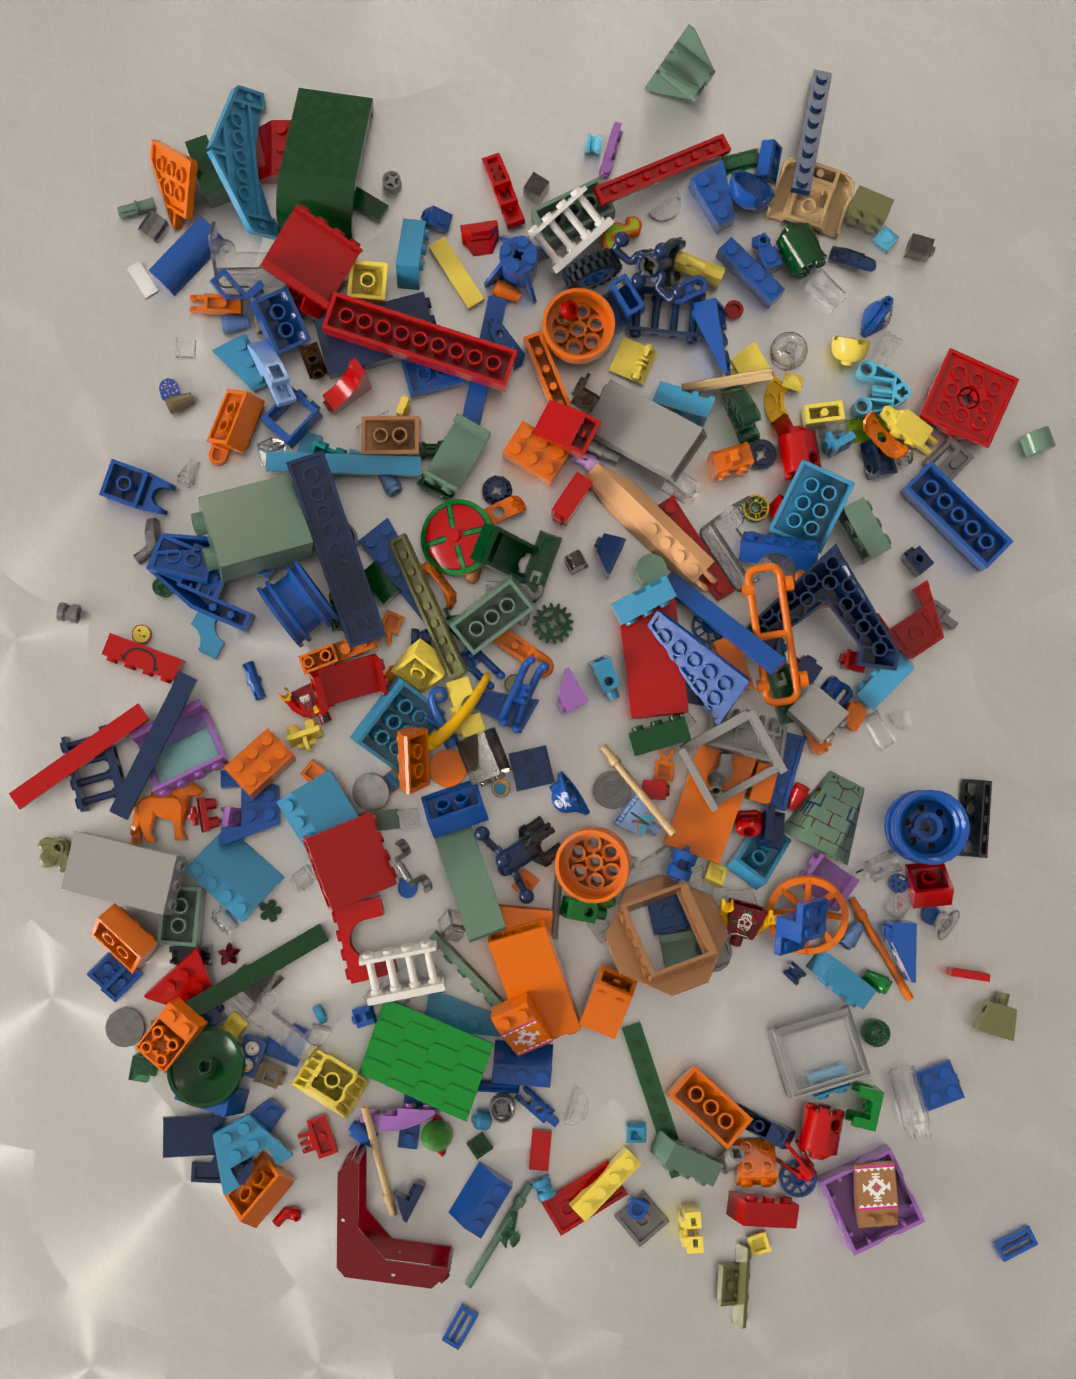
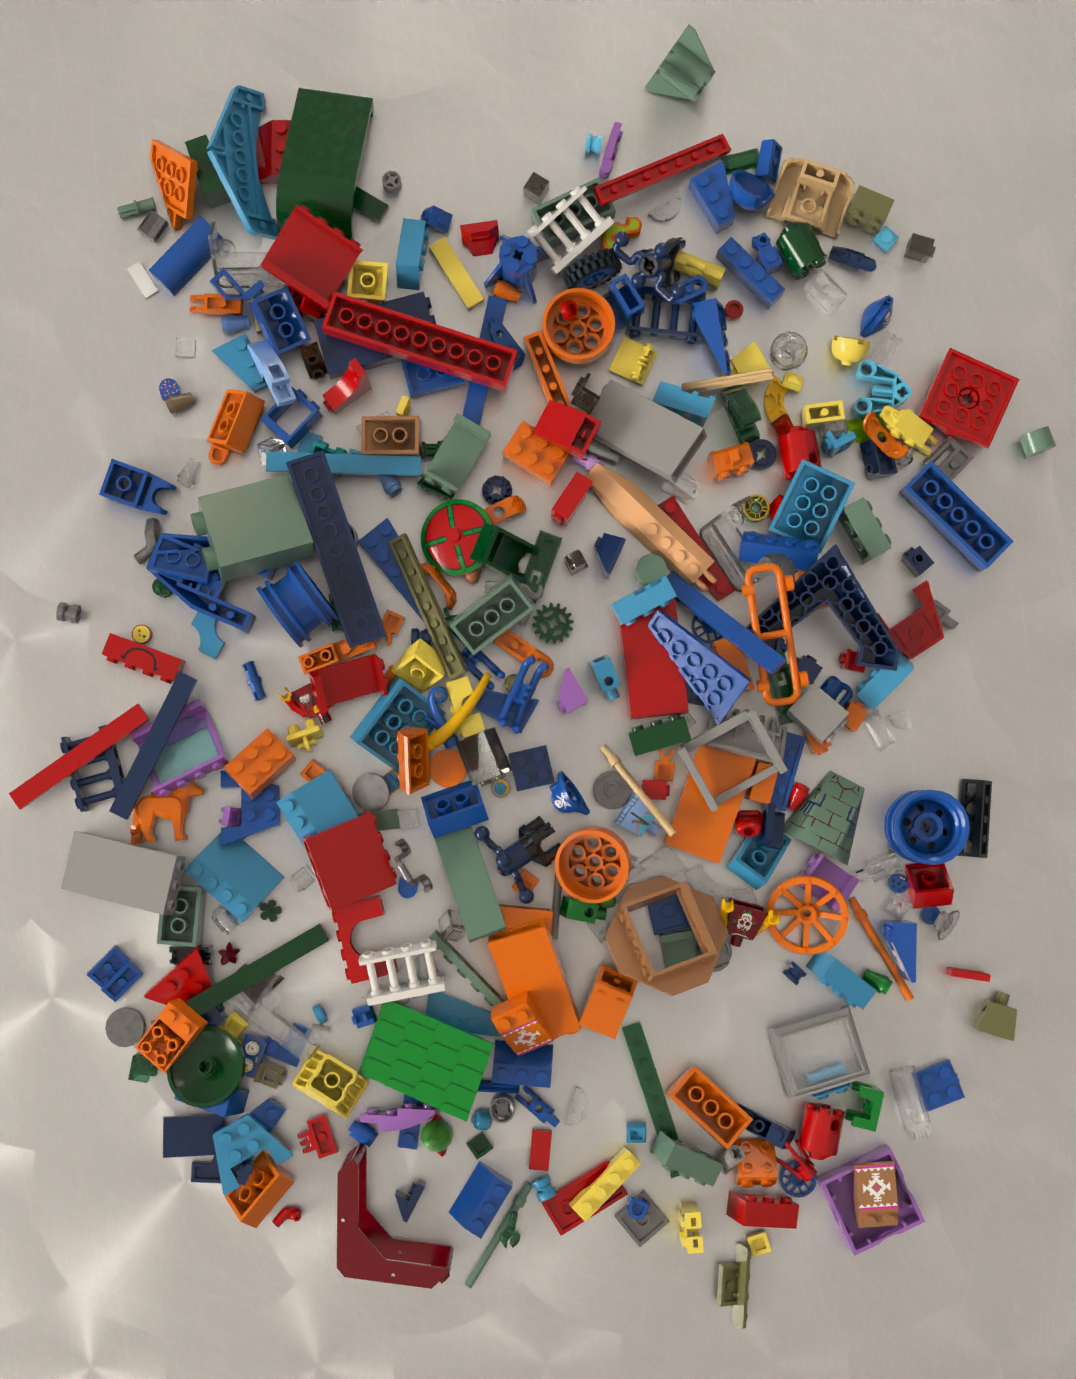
(52, 854): olive plate -> none
(123, 937): orange brick -> none
(205, 822): red hips -> none
(381, 583): dark green hinge -> none
(388, 1195): tan bar -> none
(468, 1311): blue tile -> none
(503, 190): red slope -> none
(681, 865): blue wheel -> none
(715, 874): light yellow plate -> none
(720, 773): flat silver arm -> none
(801, 925): blue bracket -> none
(811, 133): plate -> none
(852, 935): medium blue cone -> none
(871, 1025): clear green wheel -> none
(1005, 1257): blue tile -> none

